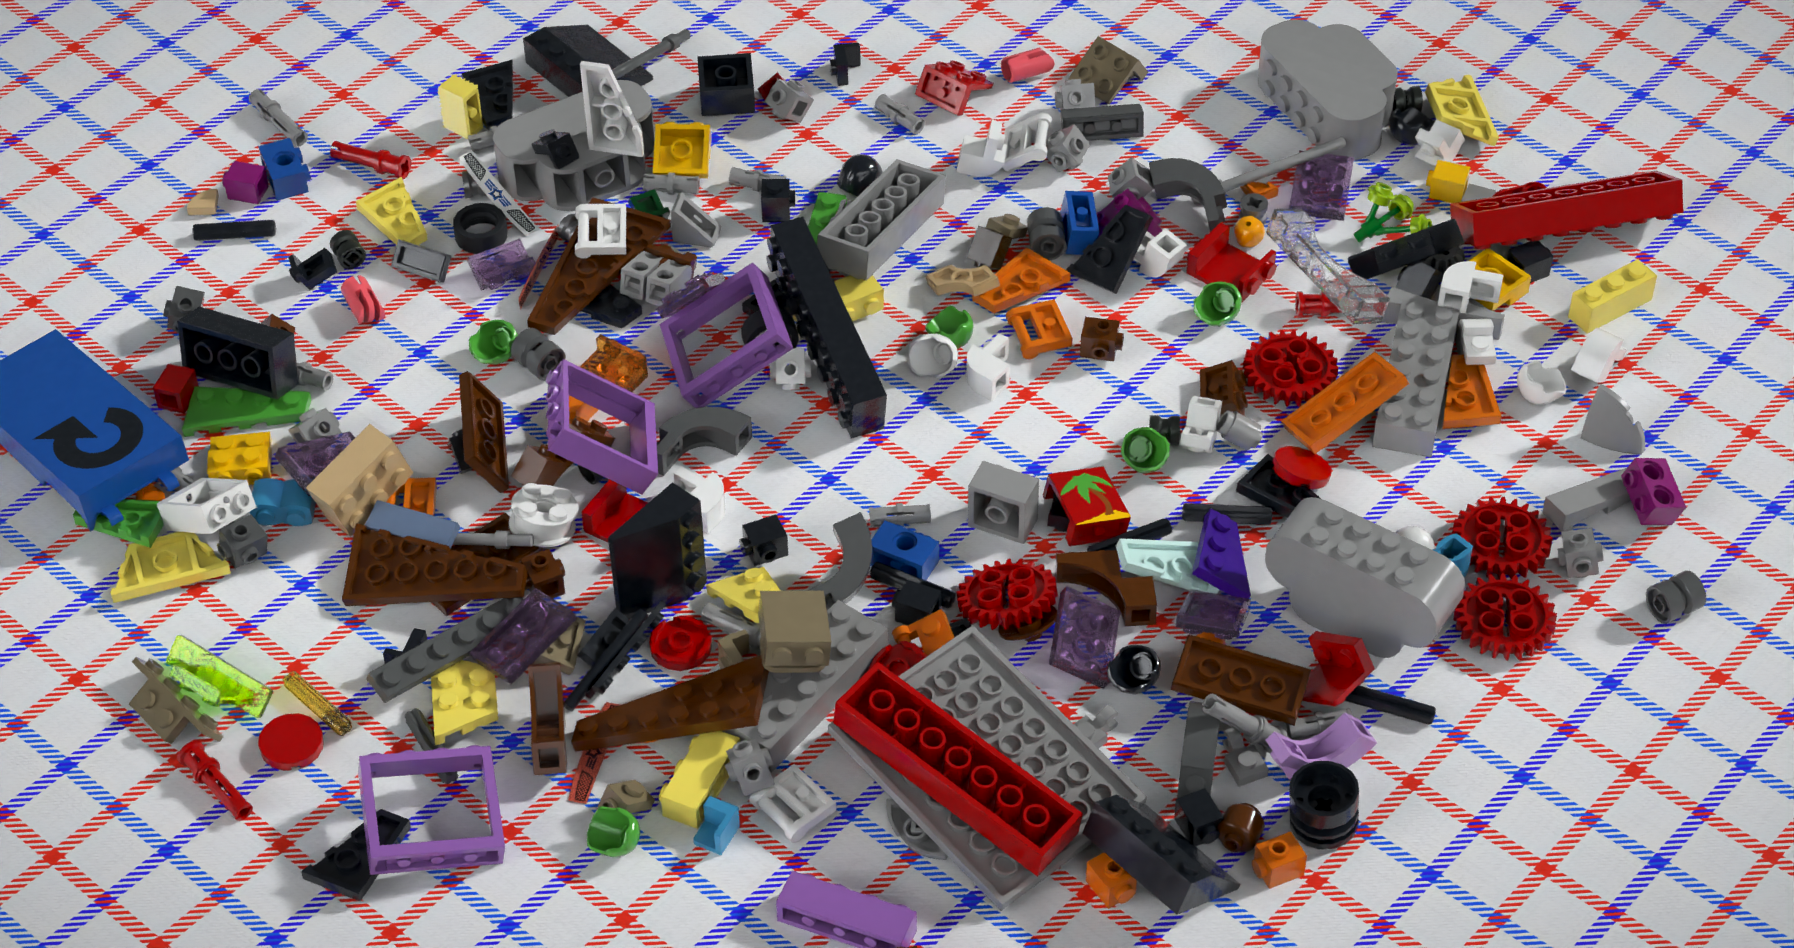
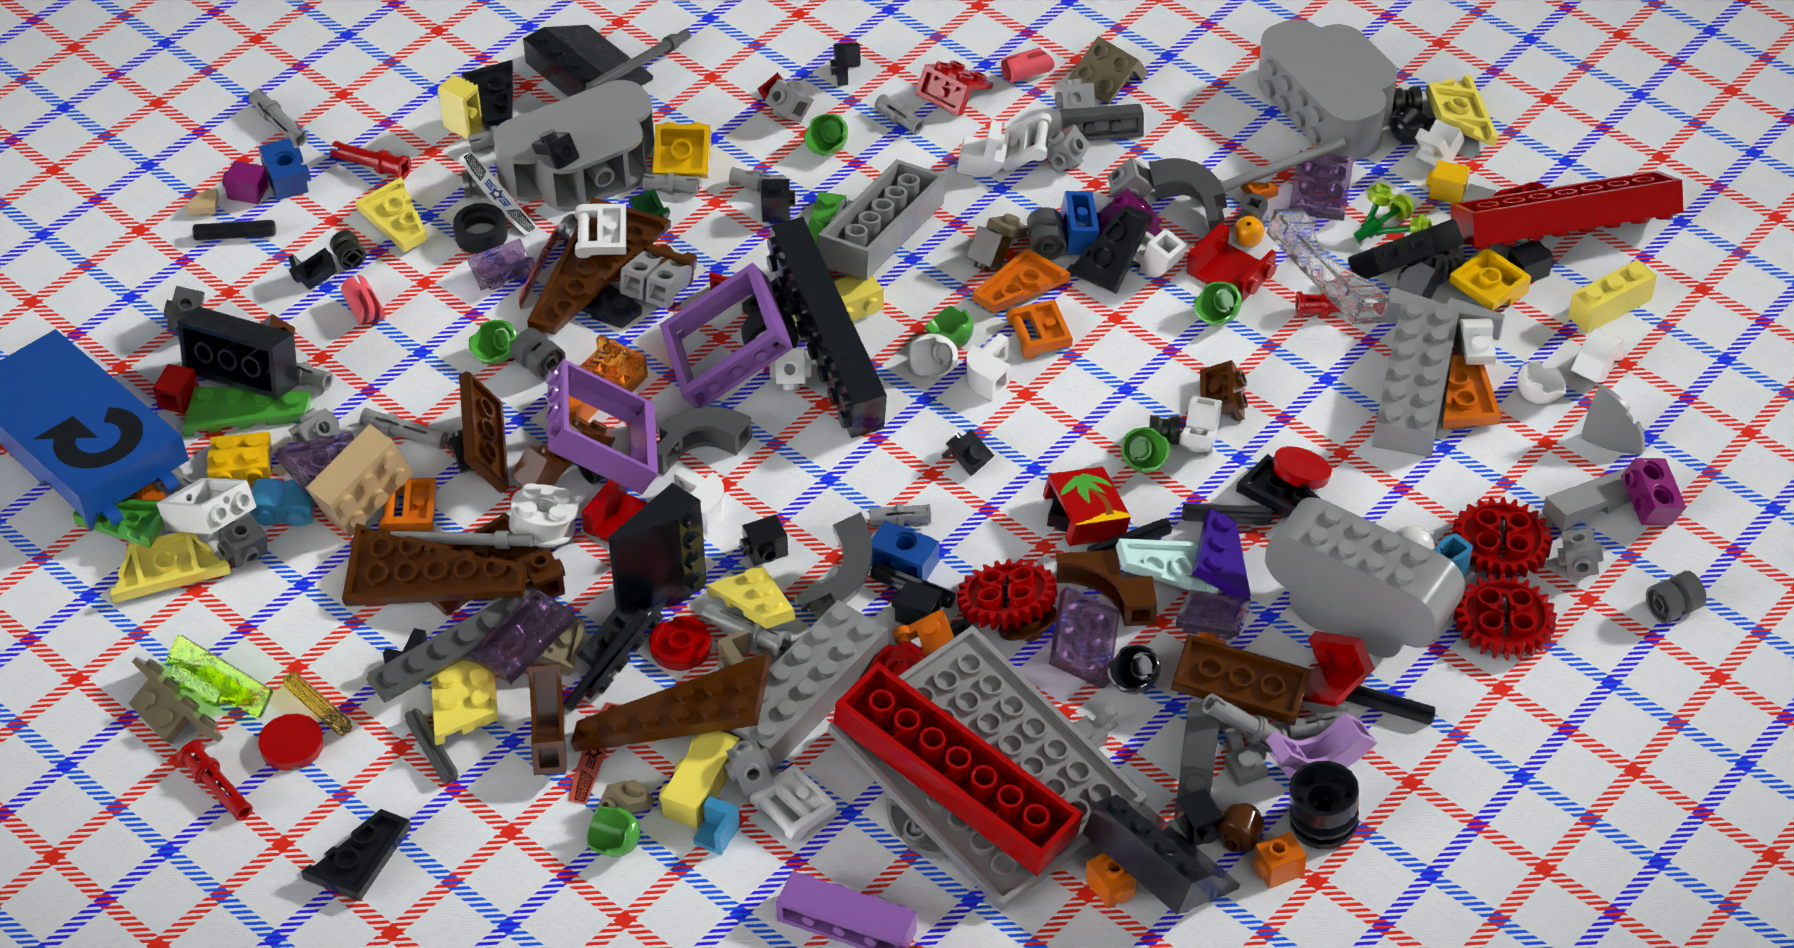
(392, 425): none -> light grey pin
(412, 523): sand blue tile -> none
(421, 260): tile -> none
(430, 854): medium lavender window -> none
(607, 113): white wedge -> none
(692, 224): light grey slope -> none
(694, 289): clear purple plate -> none
(726, 84): black brick -> none
(794, 631): dark tan brick -> none
(826, 134): none -> bright green hair
(858, 173): black hair -> none
(954, 279): tan tile -> none
(968, 451): none -> black bracket
(1003, 502): light grey brick -> none
(1100, 339): reddish brown brick -> none
(1239, 430): light grey brick -> none
(1289, 367): red gear -> none
(1344, 402): orange plate -> none
(1464, 282): white brick -> none

